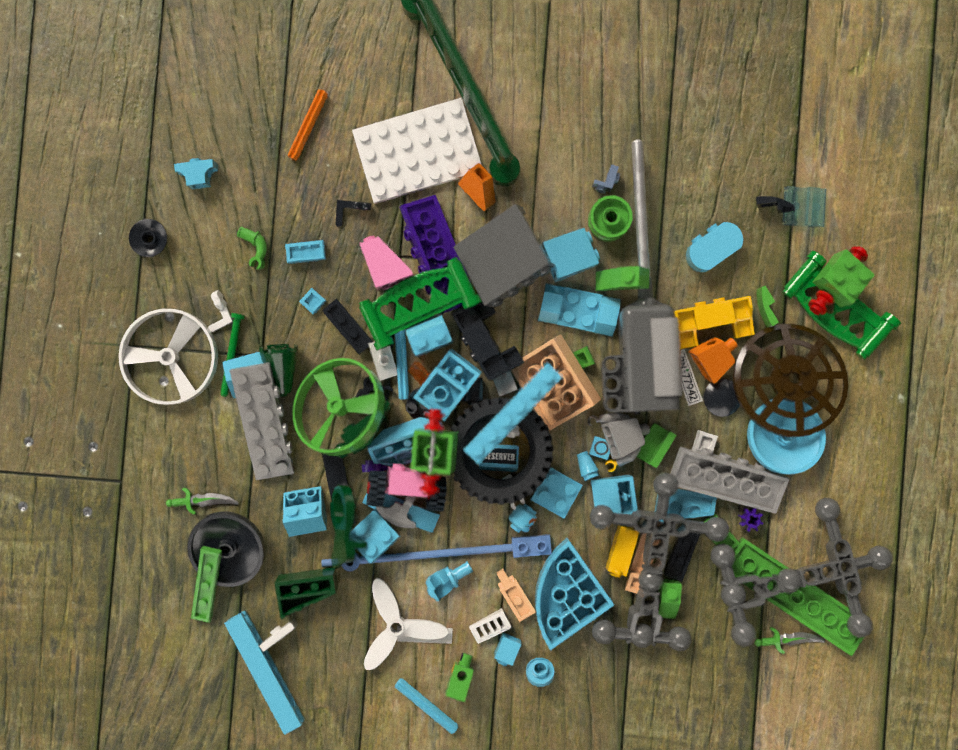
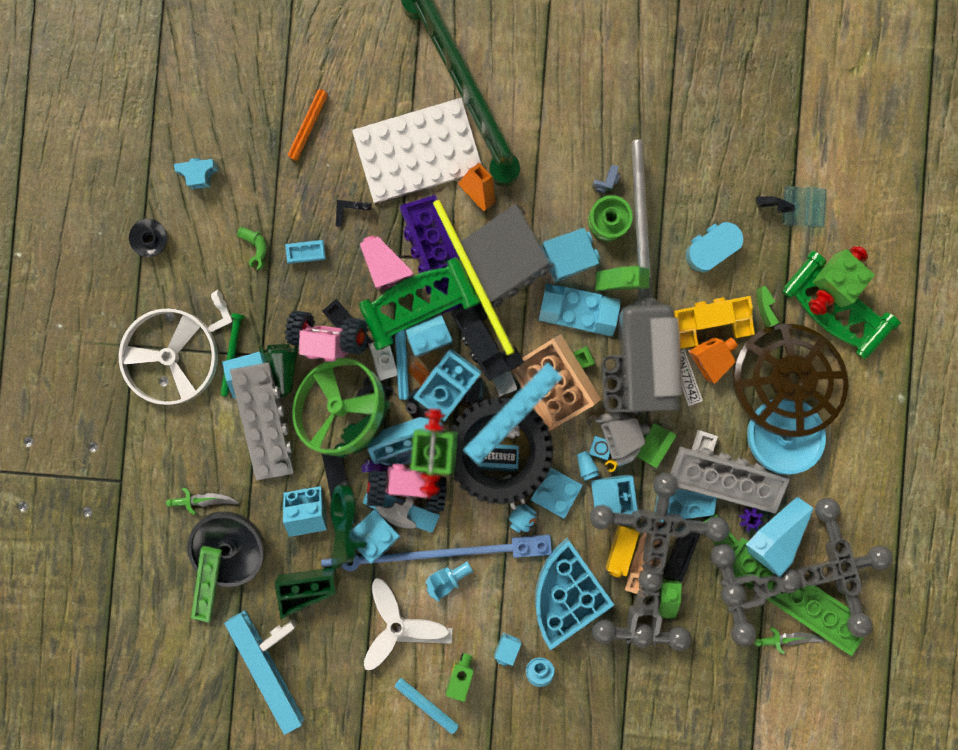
(312, 301): medium azure tile -> none
(324, 340): none -> brick
(473, 277): none -> neon yellow piece
(493, 632): white slope -> none
(515, 596): light nougat hinge -> none
(721, 398): black dish -> none
(780, 538): none -> medium azure wedge

